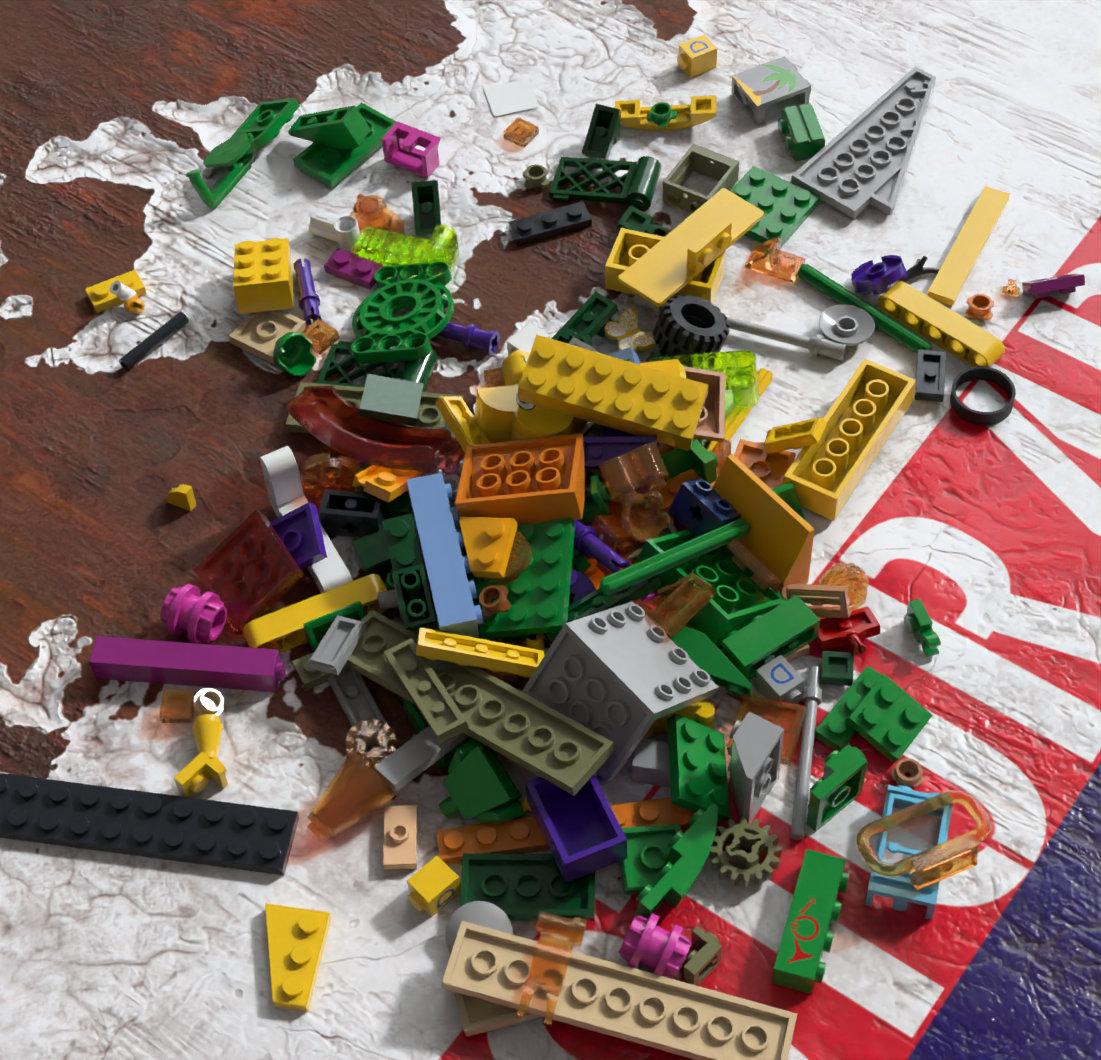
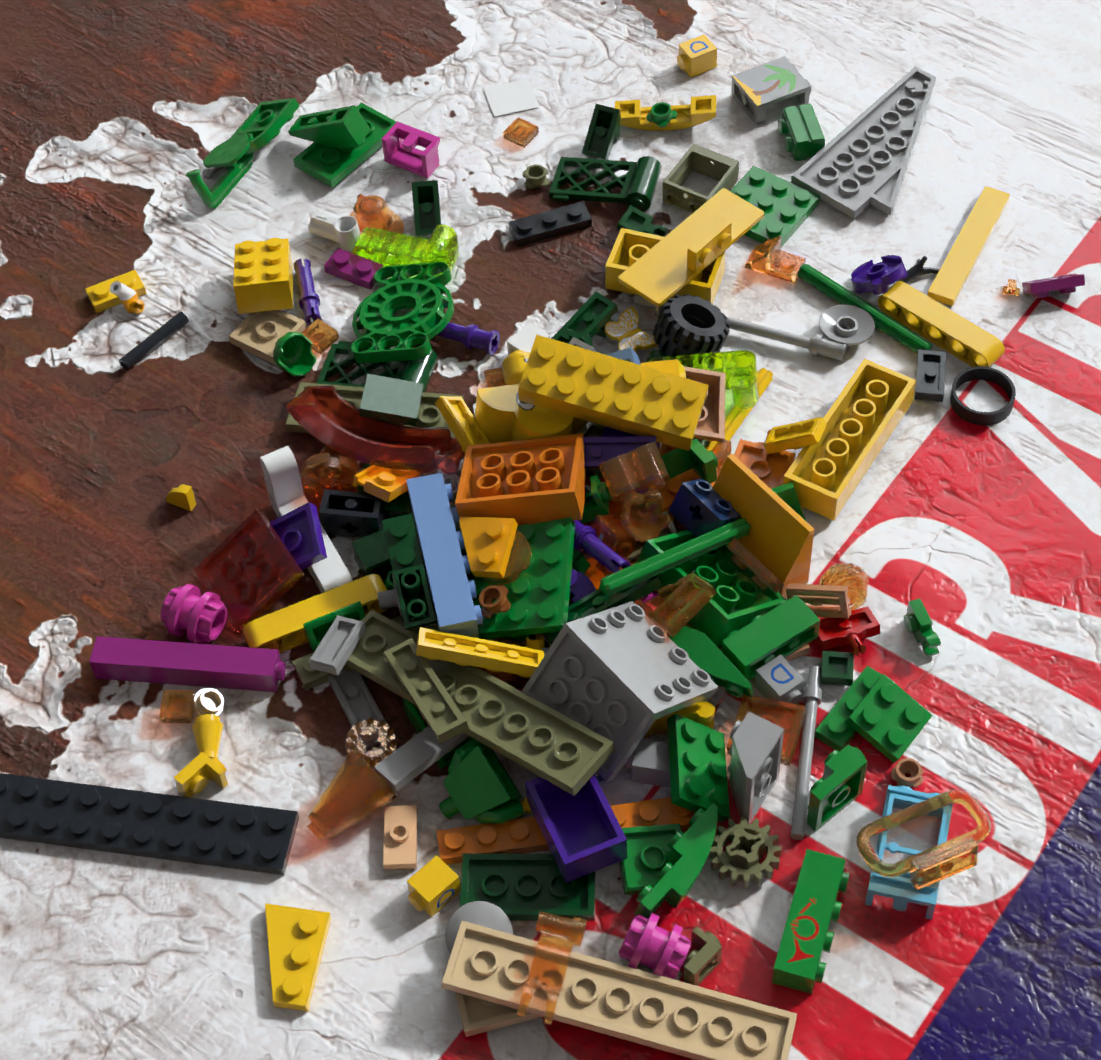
(979, 307): orange plate -> none

